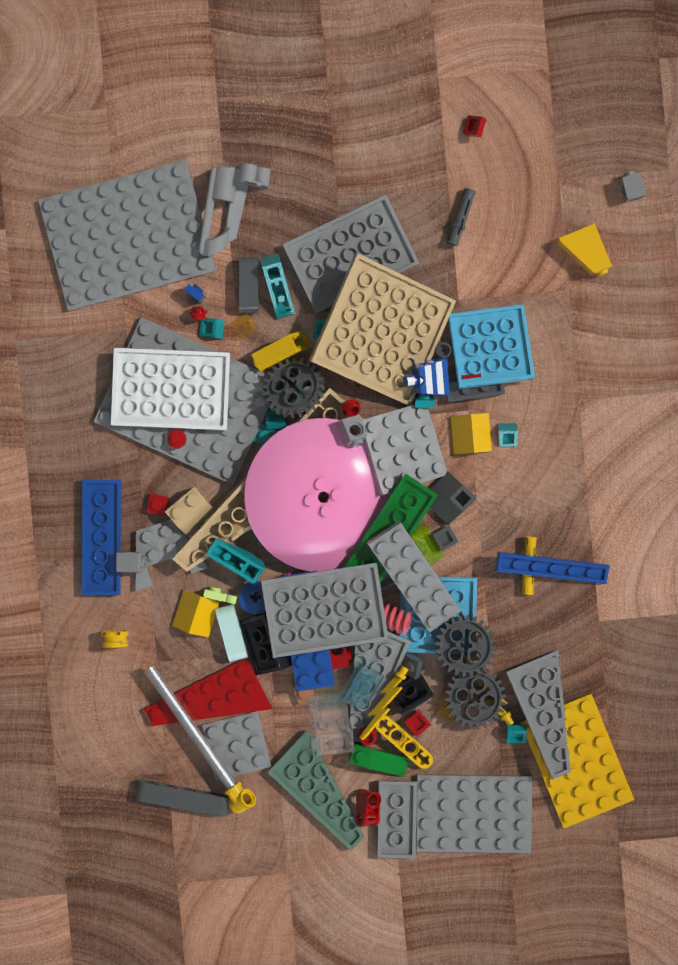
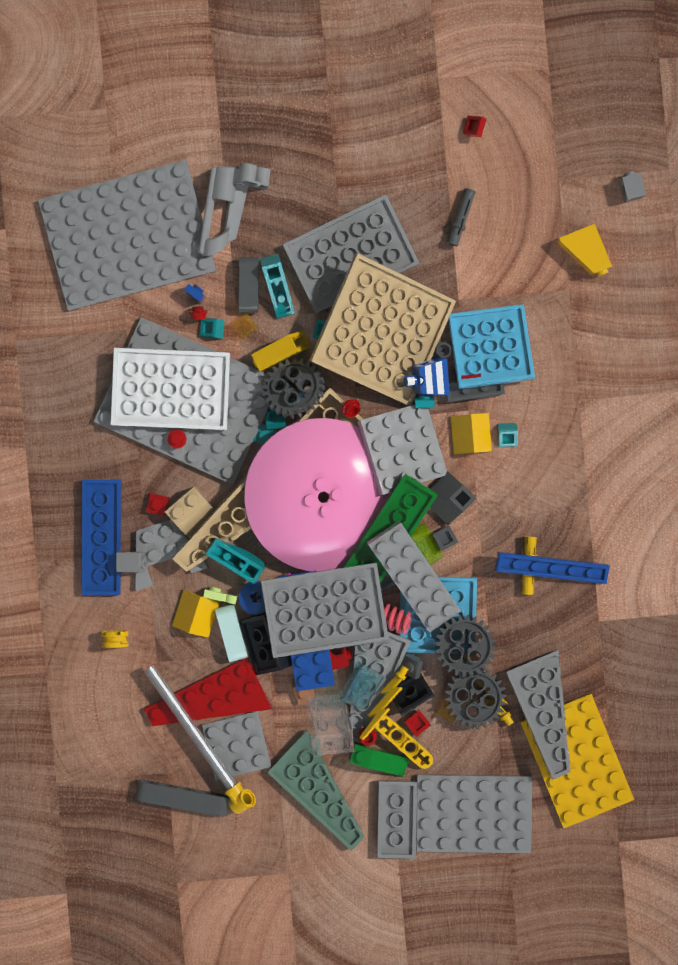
(352, 423): light grey brick -> none
(367, 807): red piece -> none
(516, 733): teal plate -> none

